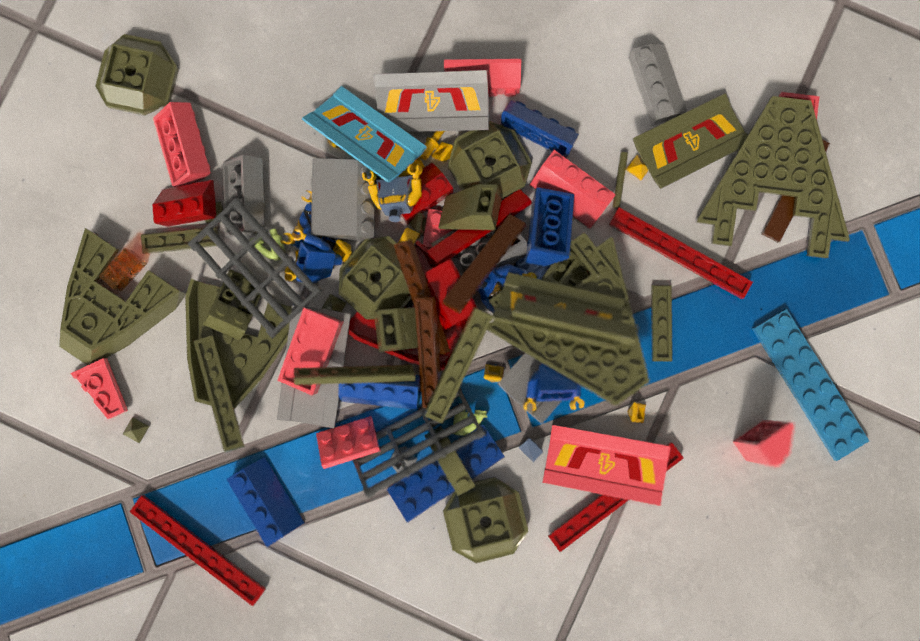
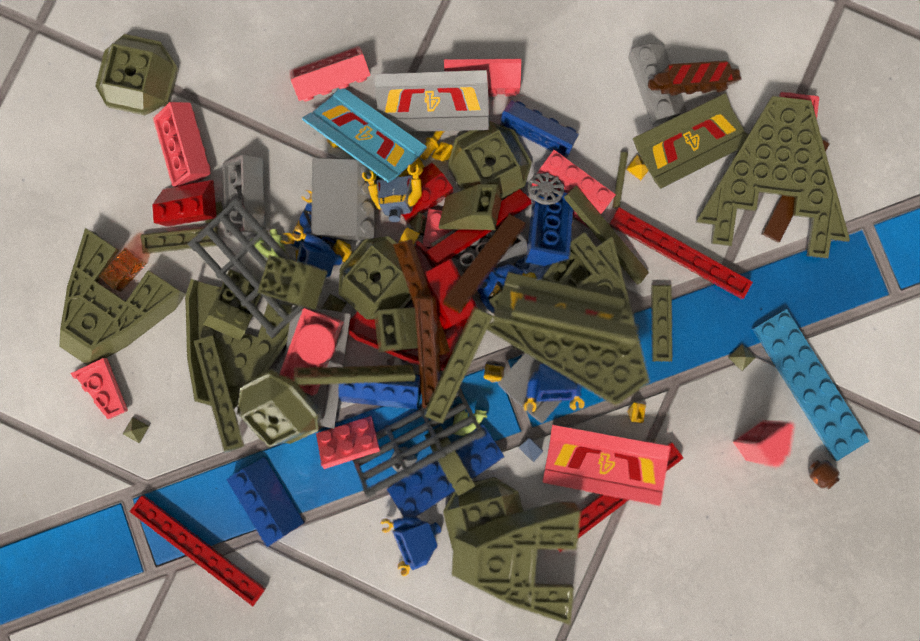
(277, 409): none -> olive piece
(292, 282): none -> olive slope
(316, 343): none -> coral tile
(329, 74): none -> coral slope
(414, 540): none -> blue torso
(503, 557): none -> olive piece
(545, 188): none -> light grey wheel
(604, 231): none -> olive tile
(695, 77): none -> reddish brown hinge
(741, 357): none -> olive slope
(824, 474): none -> reddish brown head

